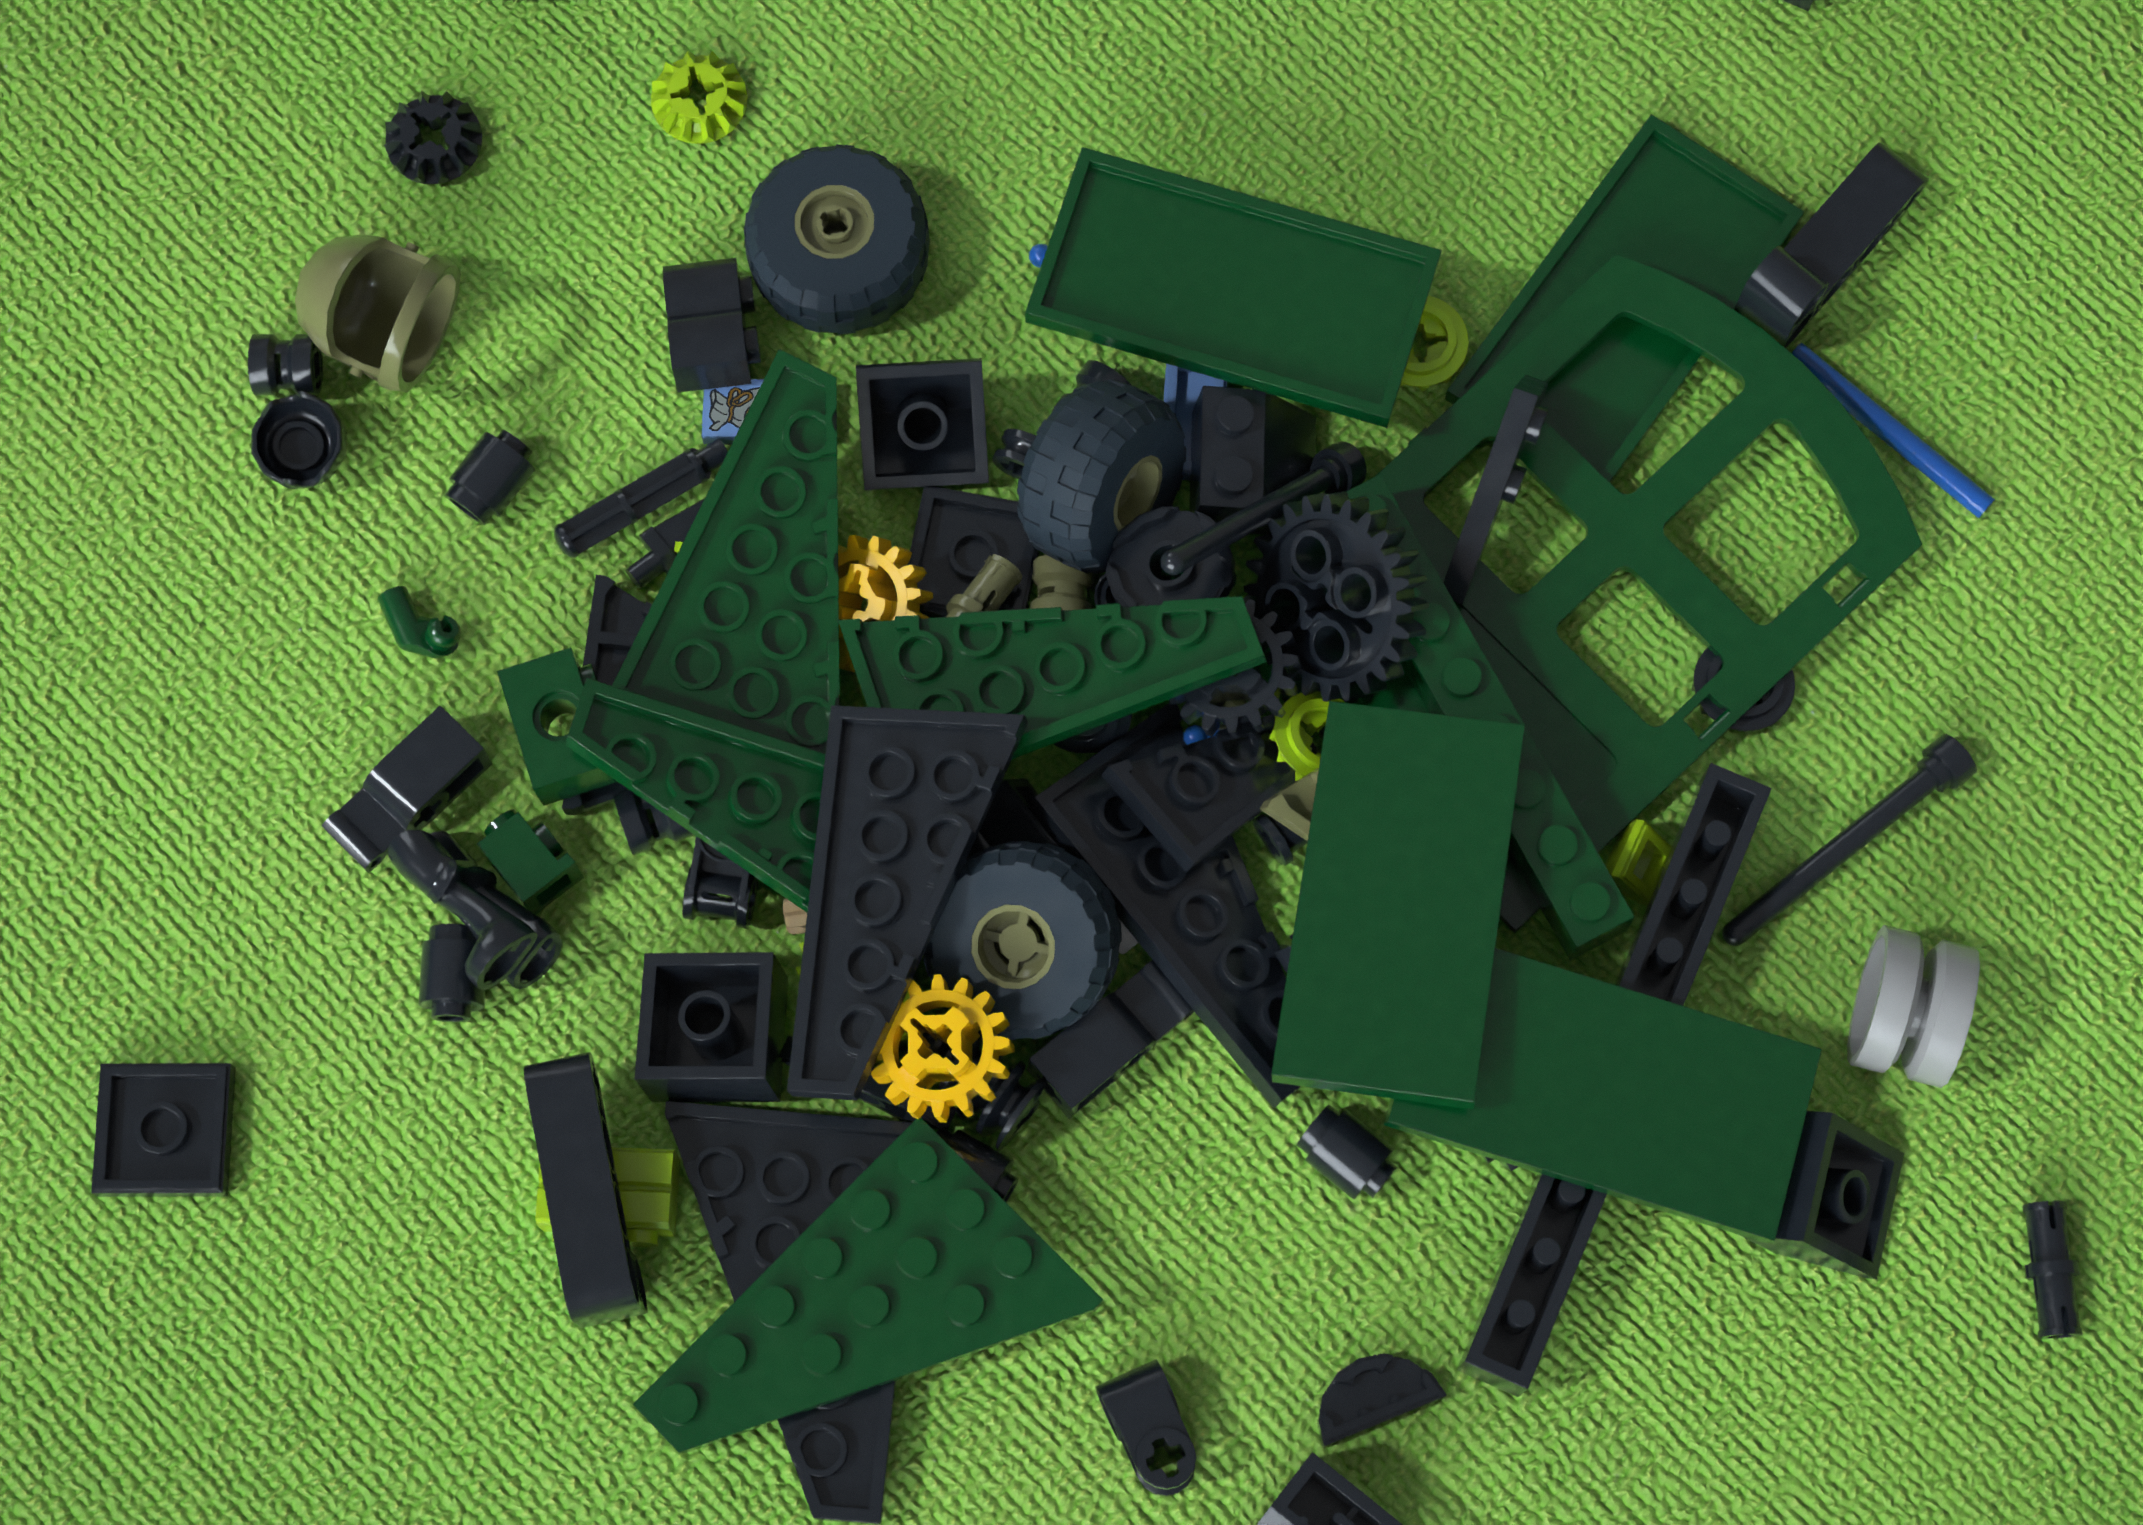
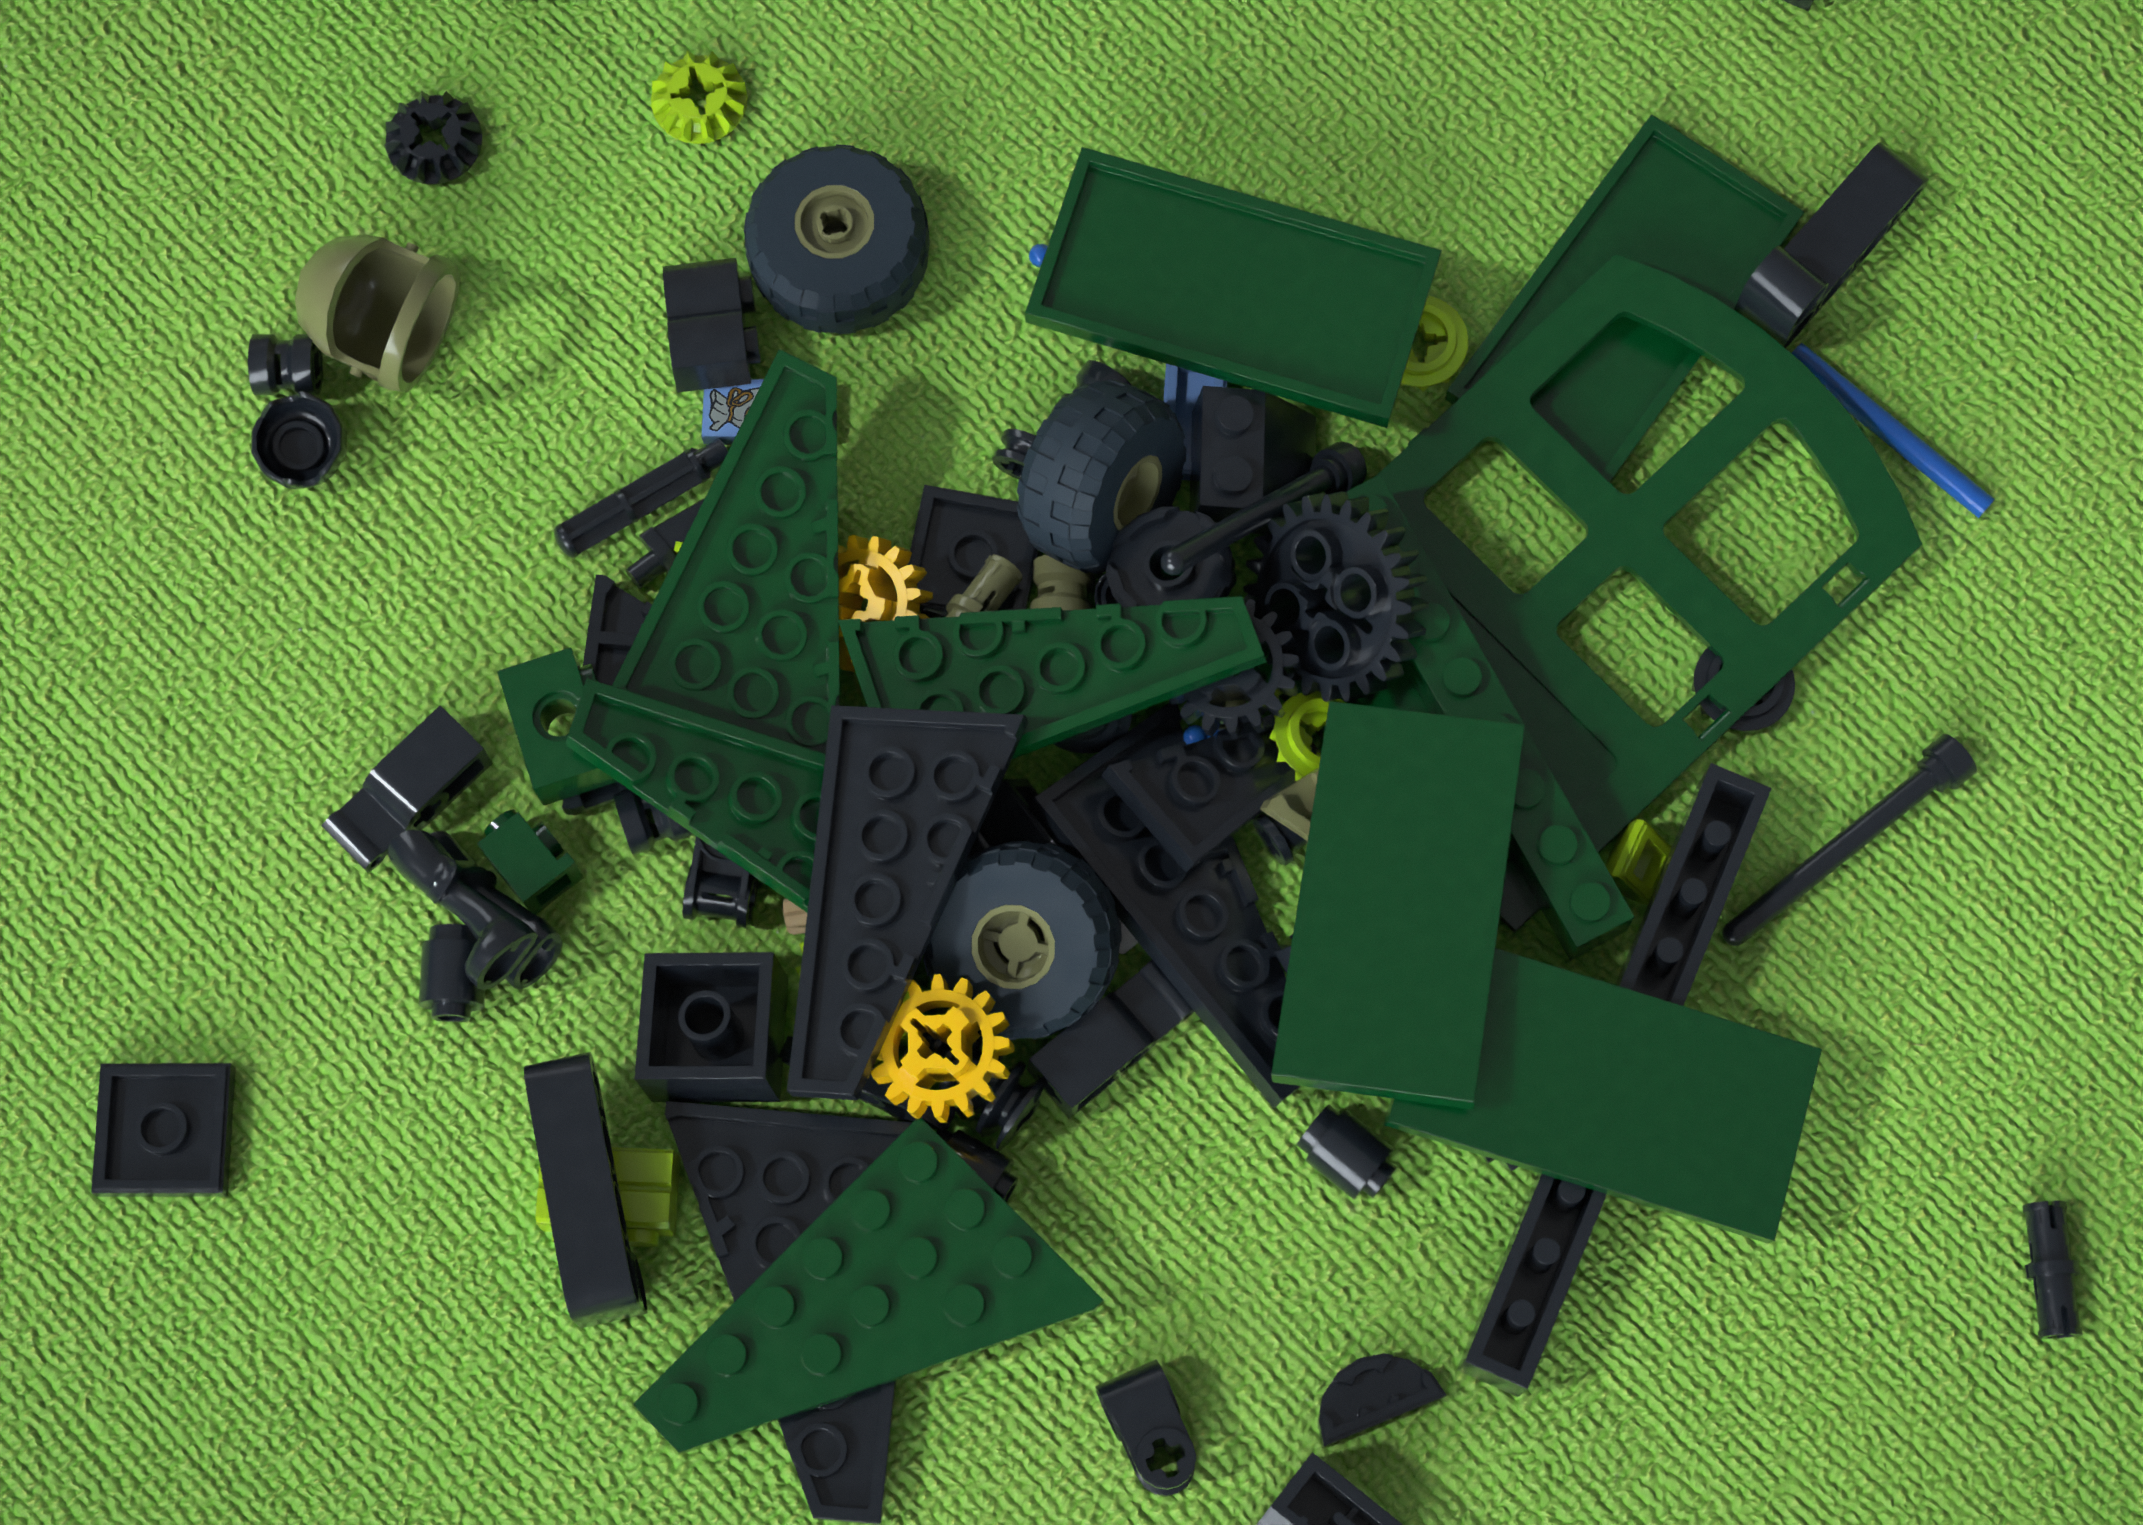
(418, 633): dark green arm -> none
(490, 476): black brick -> none
(922, 424): black slope -> none
(1499, 481): black wing -> none
(1838, 1197): black slope -> none
(1913, 1006): light grey wheel -> none

